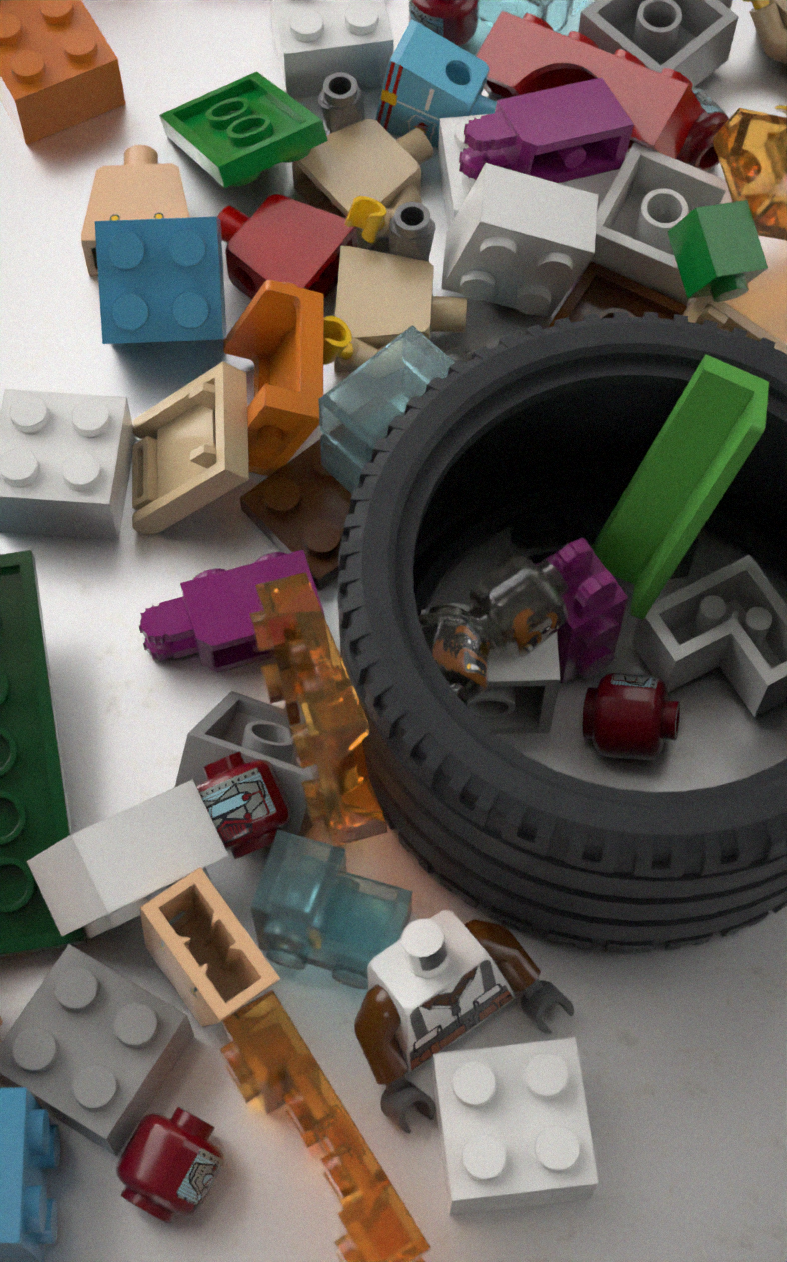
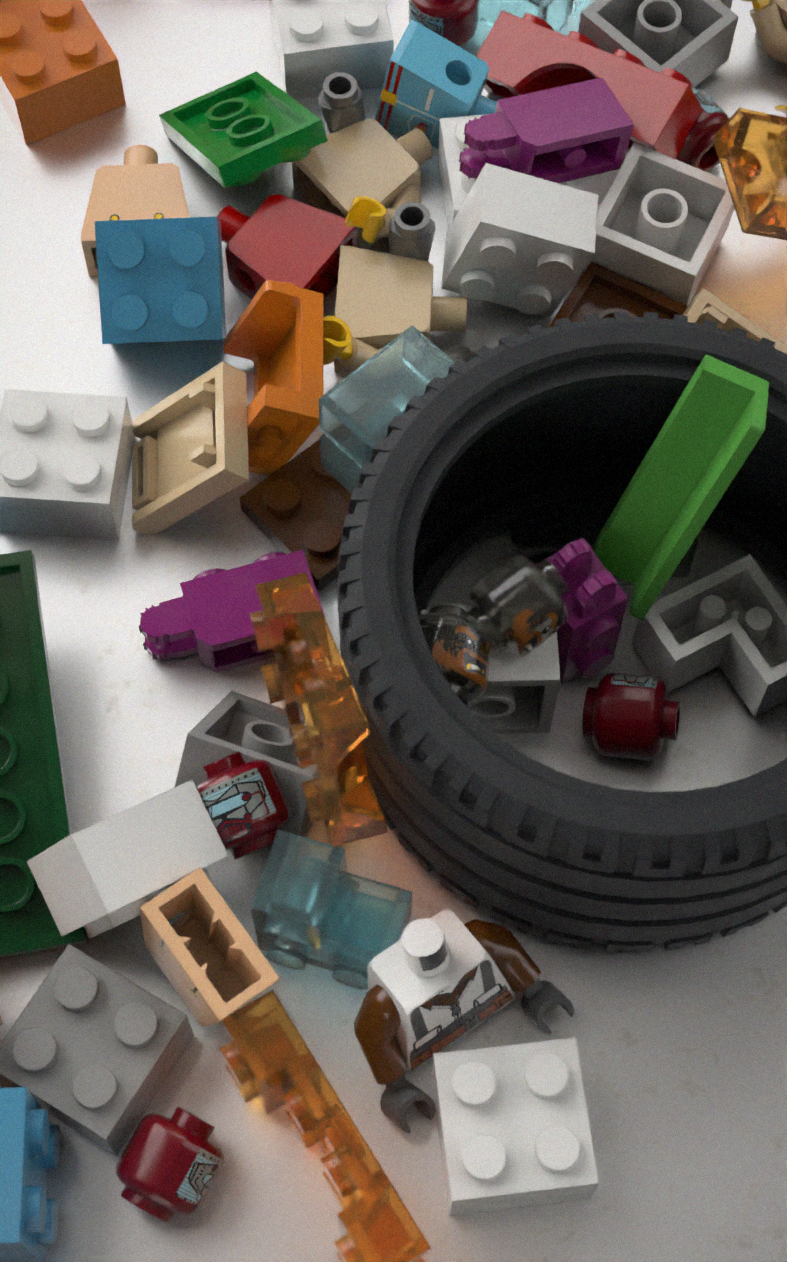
(717, 250): green brick -> none

